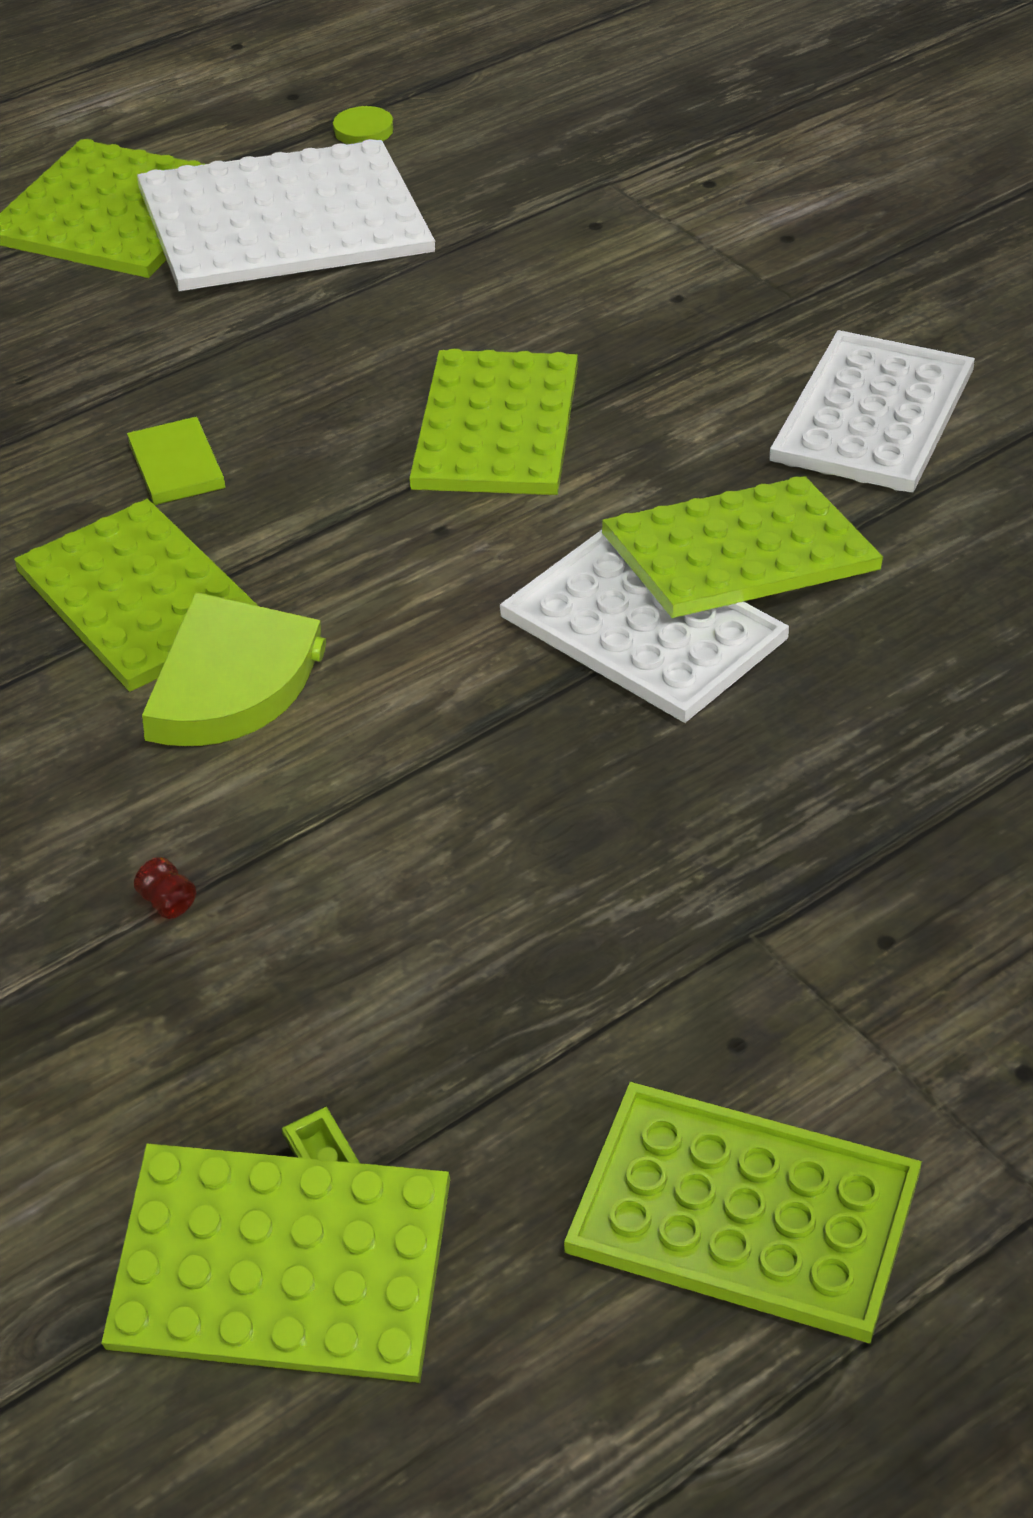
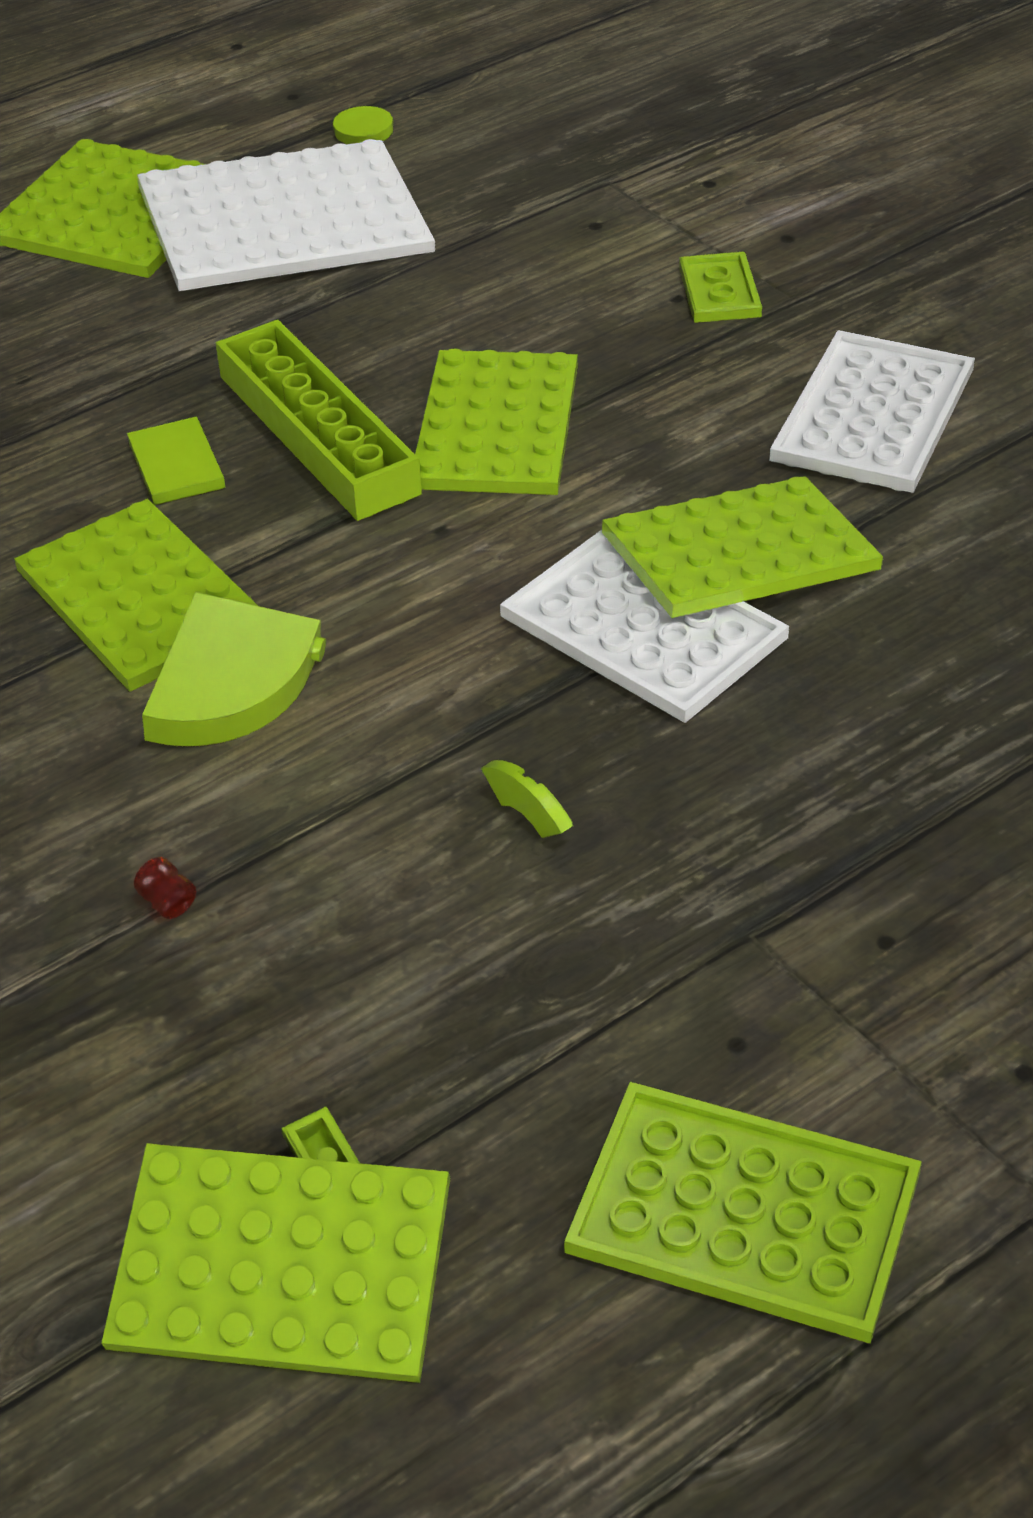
(319, 420): none -> lime brick
(527, 797): none -> lime tile
(720, 287): none -> lime tile

